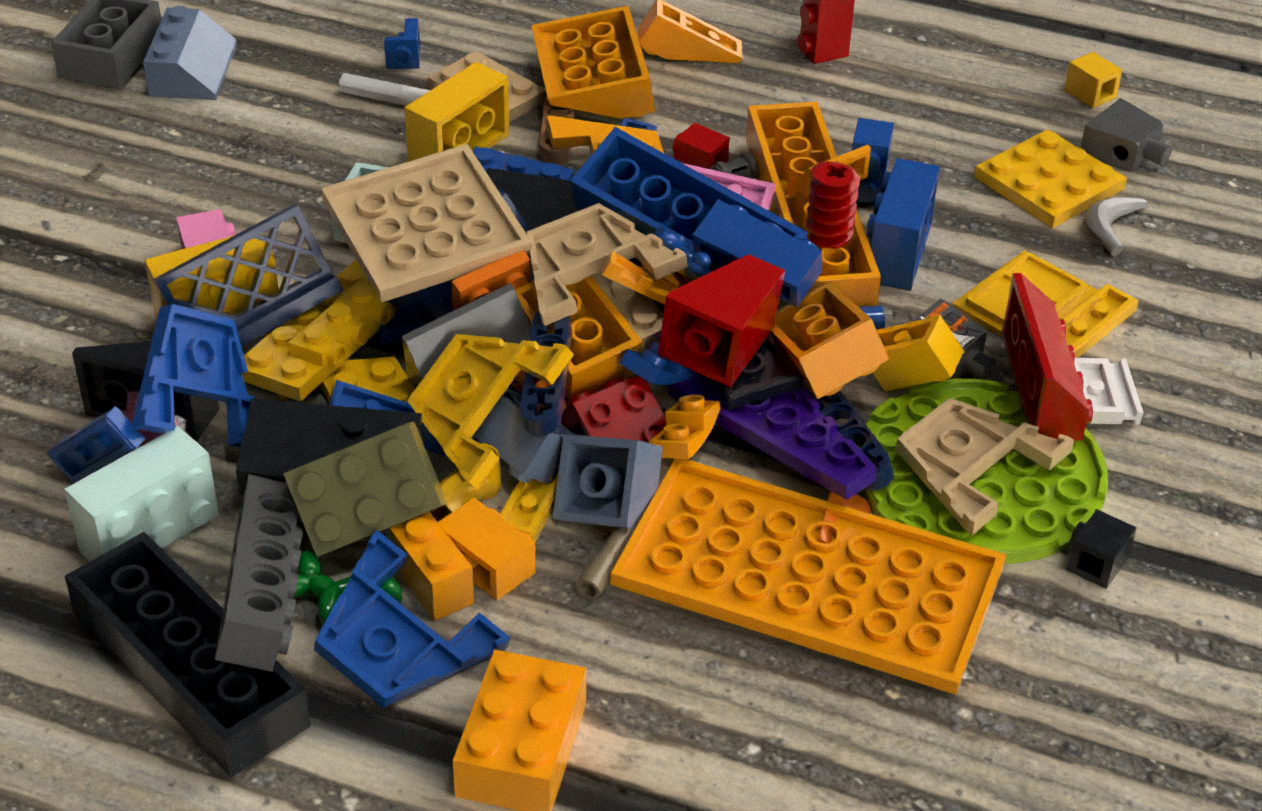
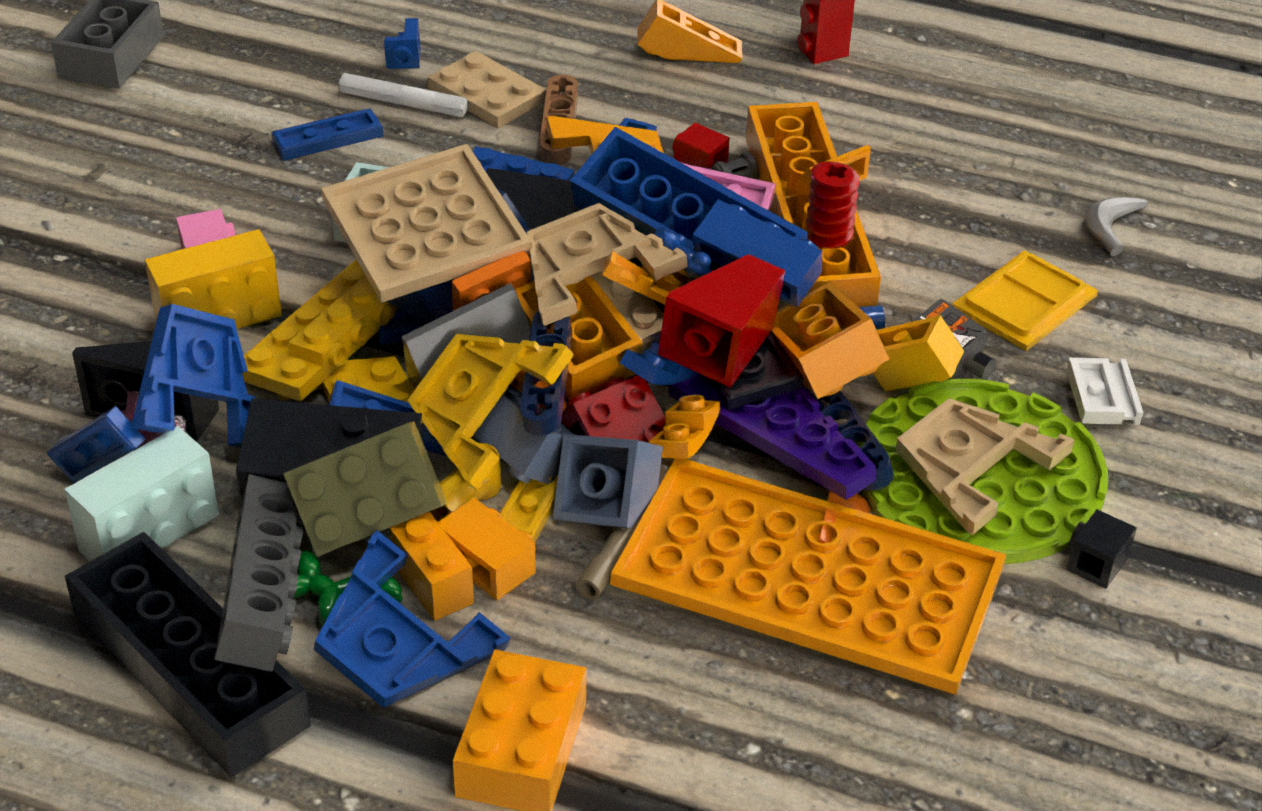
(188, 56): sand blue slope -> none
(273, 309): dark blue fence -> none
(327, 134): none -> blue tile
(459, 111): yellow brick -> none
(595, 64): light orange slope -> none
(879, 137): blue brick -> none
(902, 221): blue brick -> none
(1044, 363): red slope -> none
(1050, 178): yellow plate -> none
(1093, 79): yellow brick -> none
(1097, 317): yellow tile -> none
(1125, 137): dark grey torso -> none

